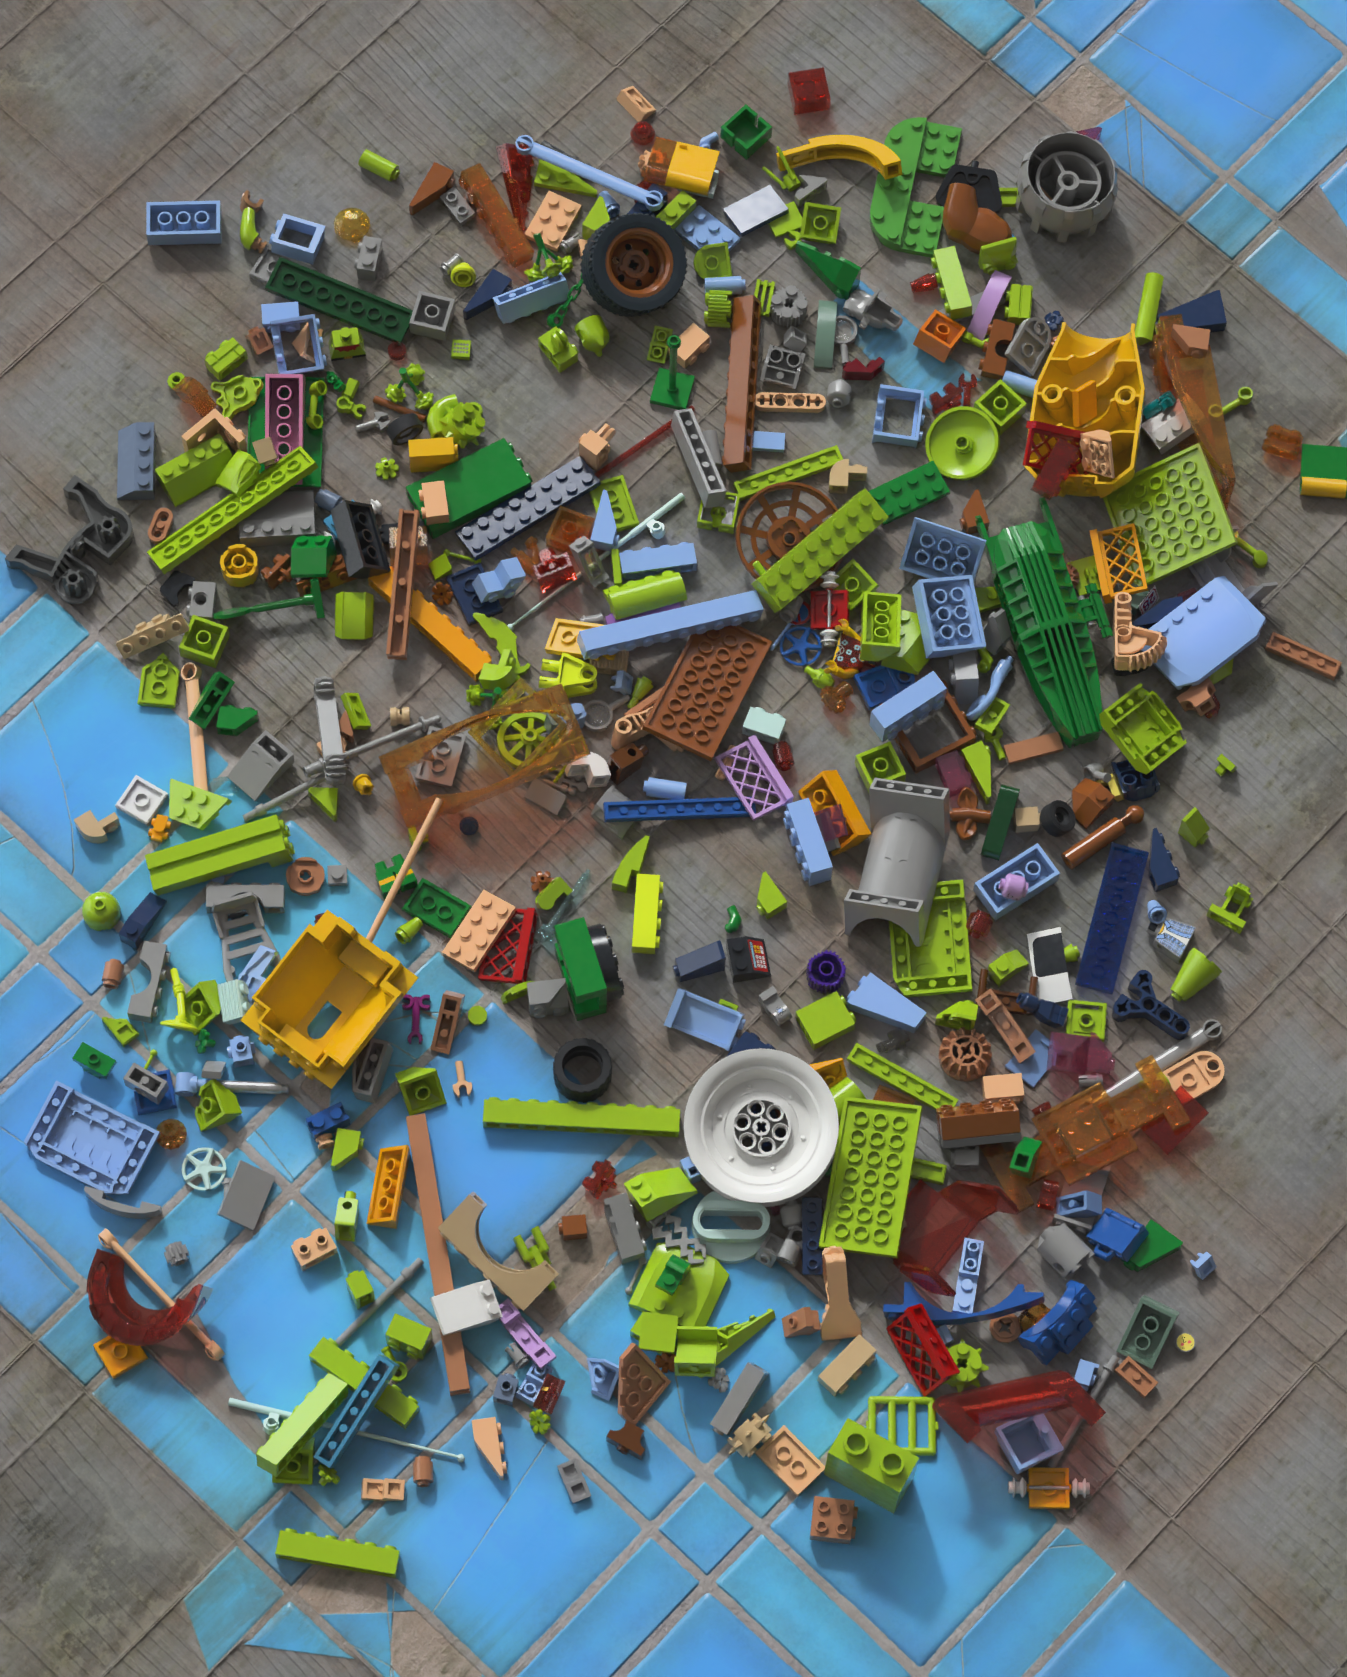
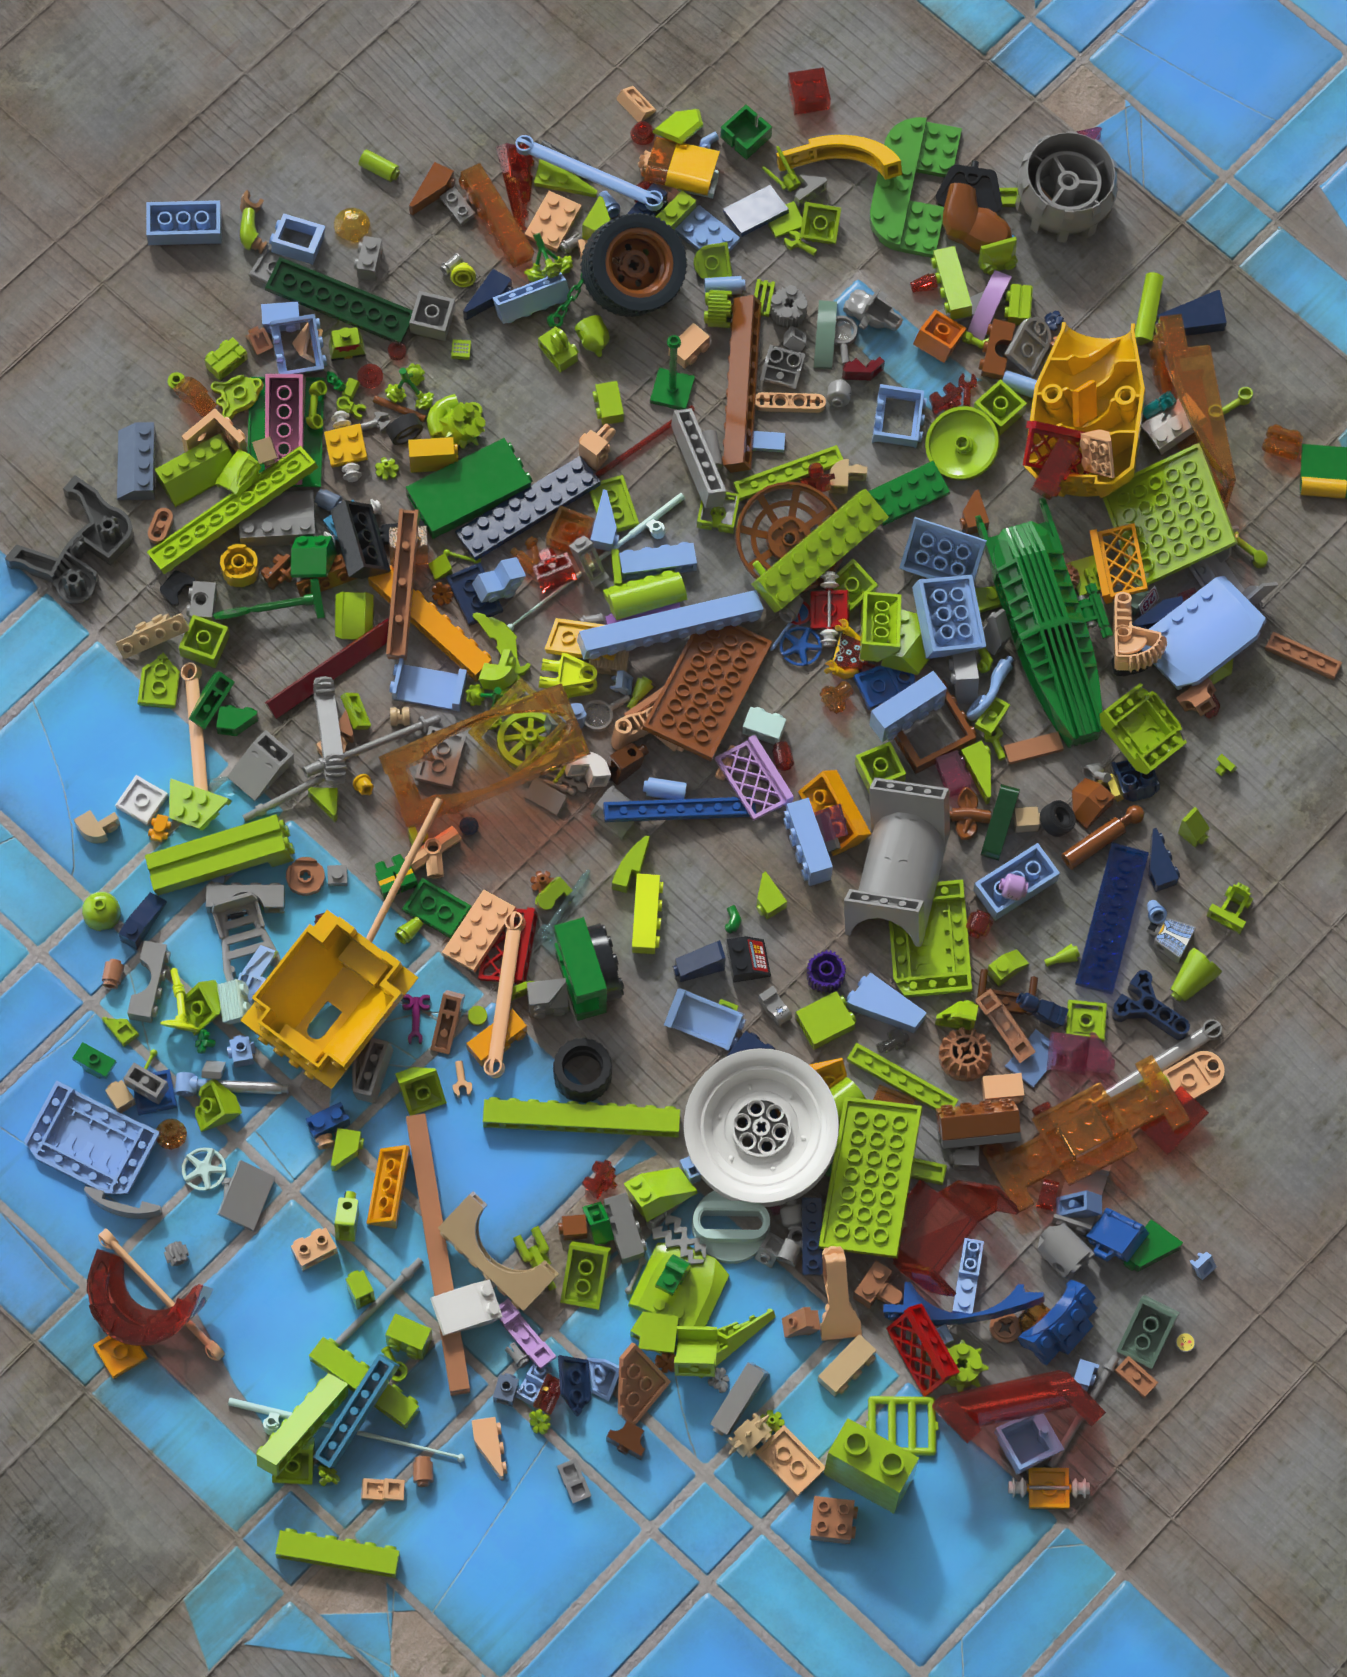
(120, 1096): none -> tan brick
(331, 668): none -> dark red tile
(346, 446): none -> yellow plate
(370, 376): none -> clear red piece
(428, 686): none -> light blue panel
(434, 860): none -> light nougat piece
(435, 502): light nougat brick -> none
(480, 1044): none -> light orange brick
(504, 995): none -> light nougat piece
(574, 1382): none -> dark blue tile
(585, 1274): none -> lime slope
(598, 1223): none -> green slope
(609, 403): none -> lime brick
(658, 346): lime slope -> none
(680, 125): none -> lime tile
(776, 1420): none -> lime plant
(818, 479): none -> clear red hips
(819, 677): lime piece -> none
(838, 275): green wedge -> none
(876, 1286): none -> nougat brick
(1025, 1157): green slope -> none
(1049, 965): sticker -> none
(1090, 1080): light grey pin -> none
(1191, 340): nougat slope -> none

